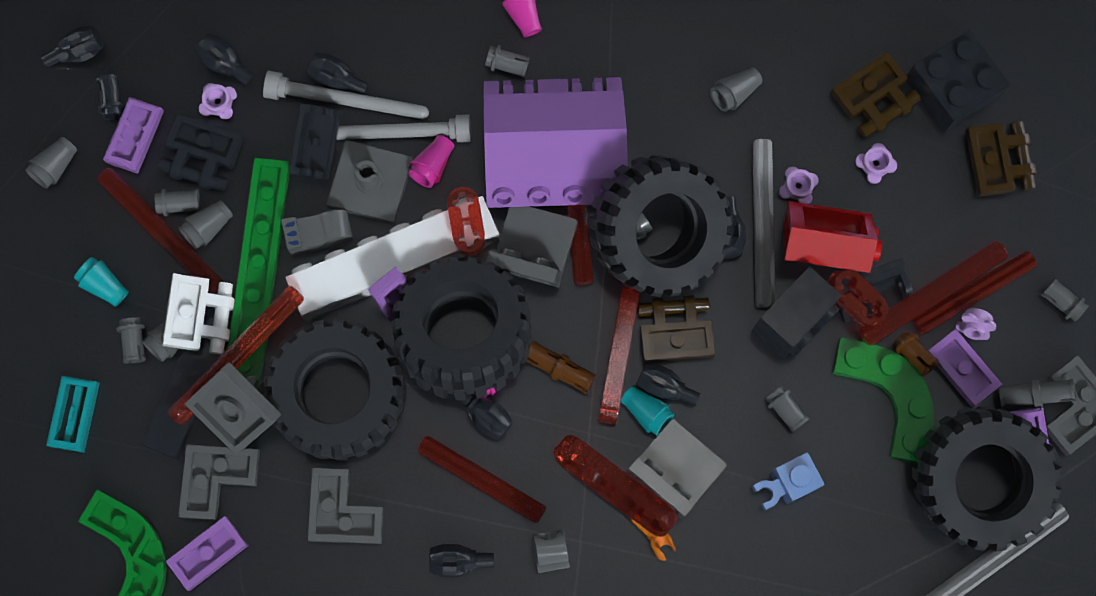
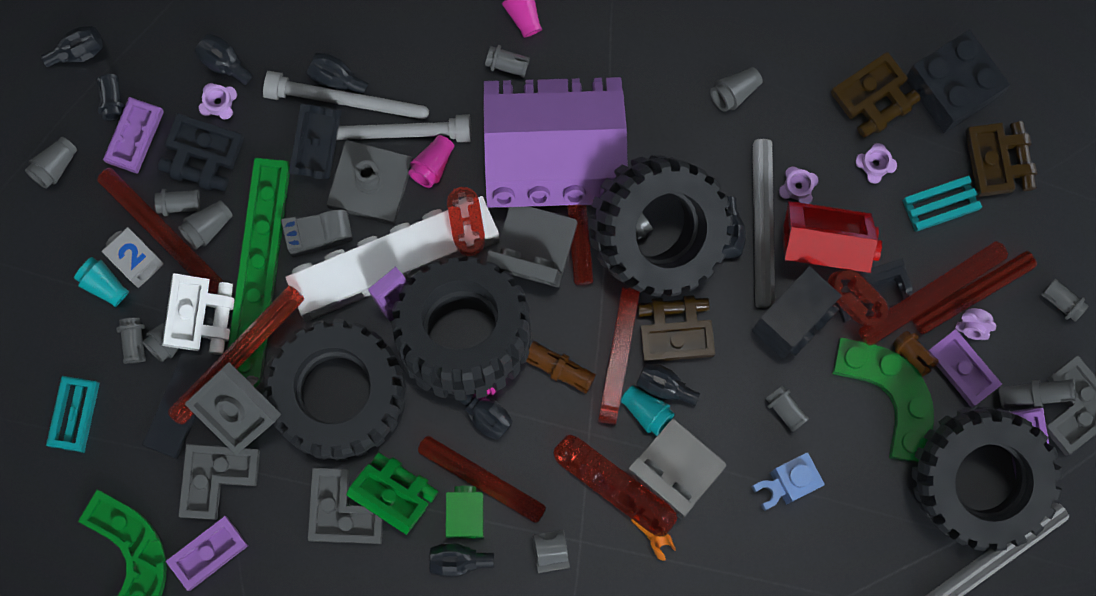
(132, 256): none -> light grey brick
(388, 498): none -> green plate
(464, 513): none -> green brick
(968, 194): none -> teal tile

